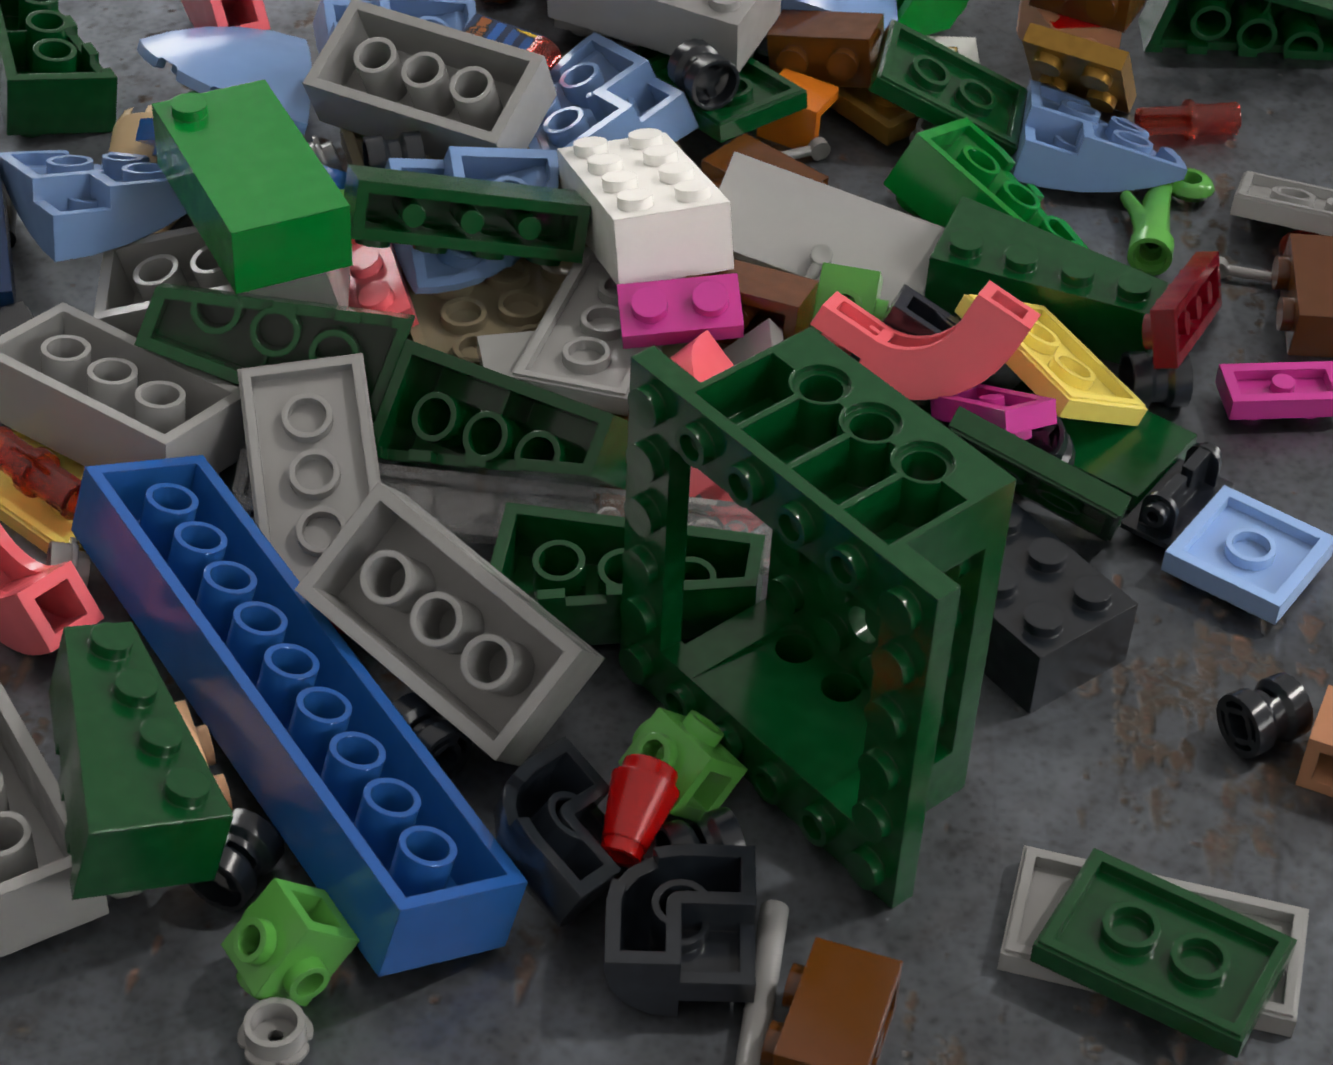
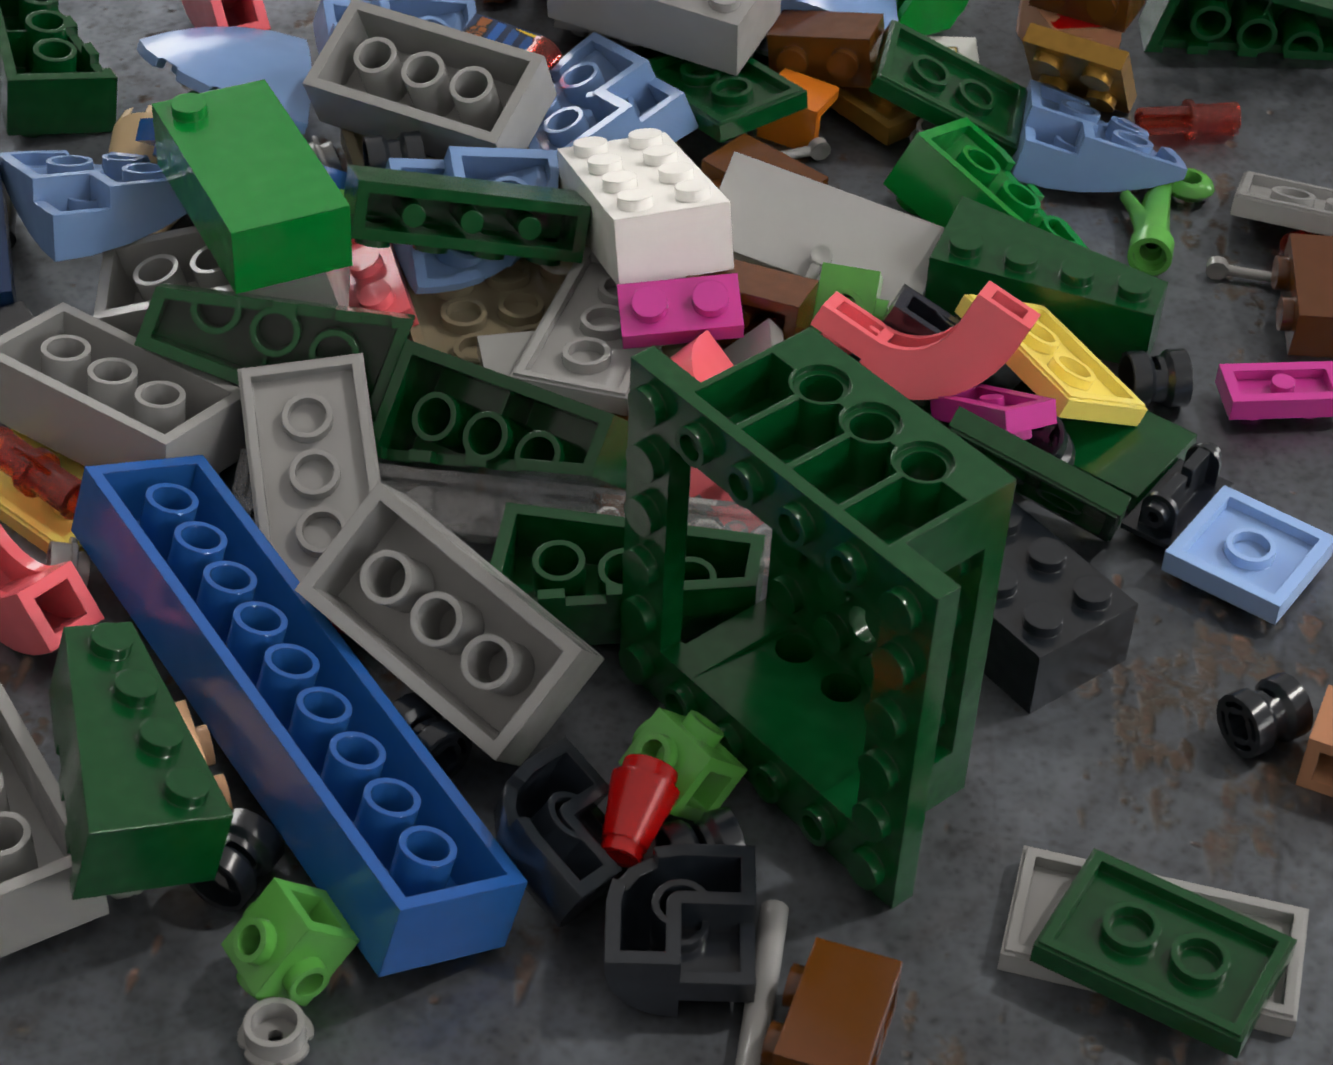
(703, 74): black wheel -> none
(1183, 311): dark red plate -> none

